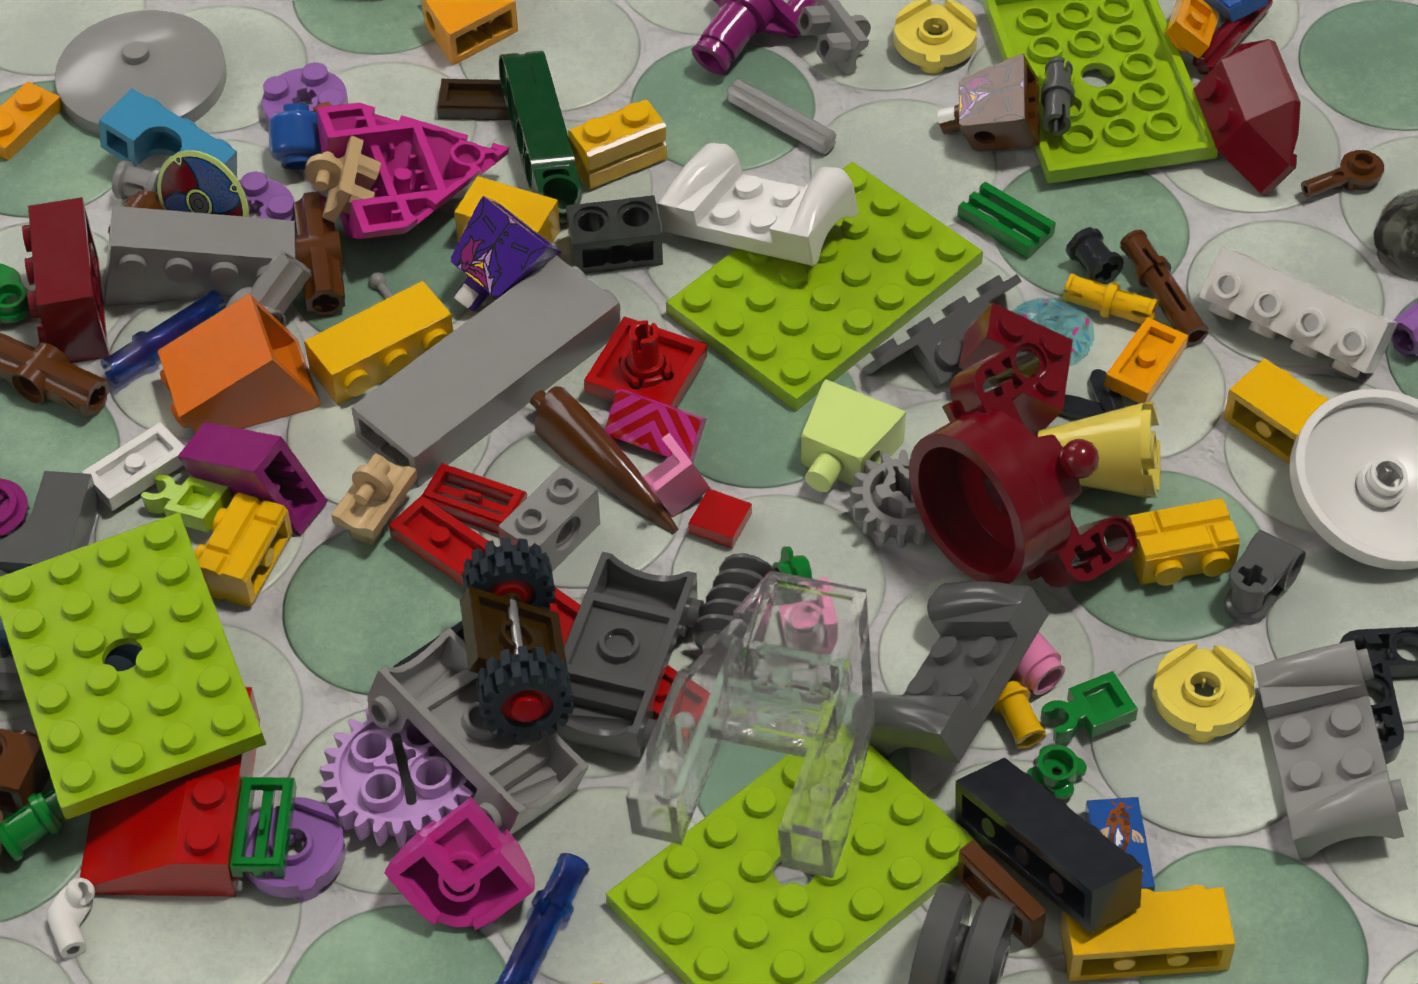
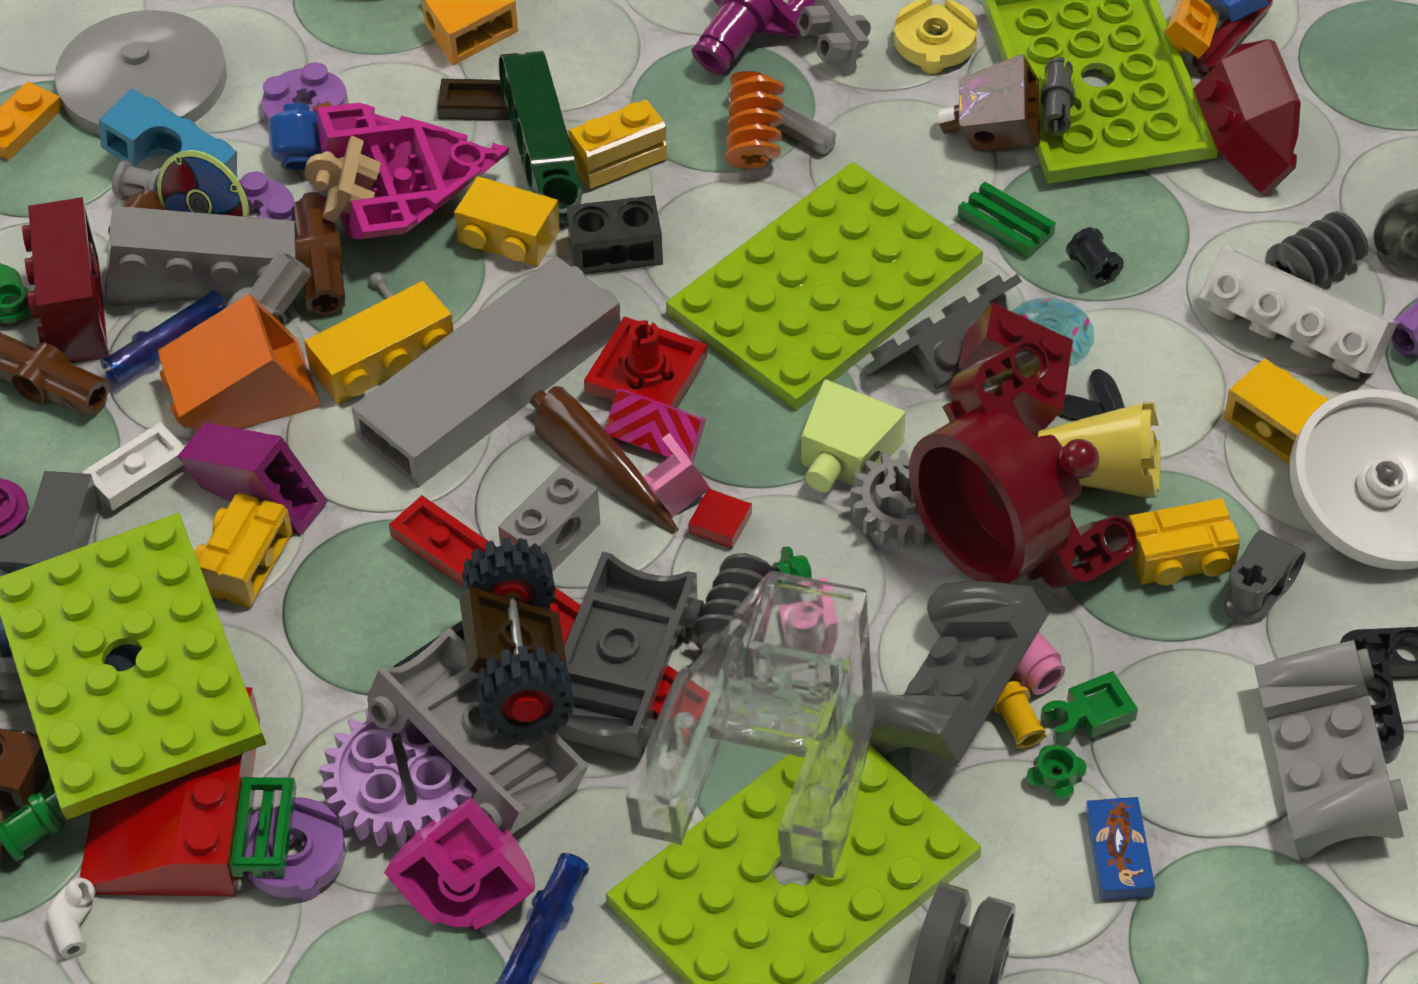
(195, 500): lime plate -> none
(373, 498): tan hips -> none
(468, 504): red tile -> none
(497, 253): dark purple torso -> none
(753, 120): none -> orange piece
(755, 214): white piece -> none
(986, 878): reddish brown tile -> none
(1048, 844): black brick -> none
(1109, 299): yellow pin -> none
(1146, 361): light orange plate -> none
(1154, 273): reddish brown pin -> none
(1165, 936): yellow brick -> none
(1198, 715): light yellow plate -> none
(1320, 248): none -> dark grey piece
(1357, 172): reddish brown plate -> none

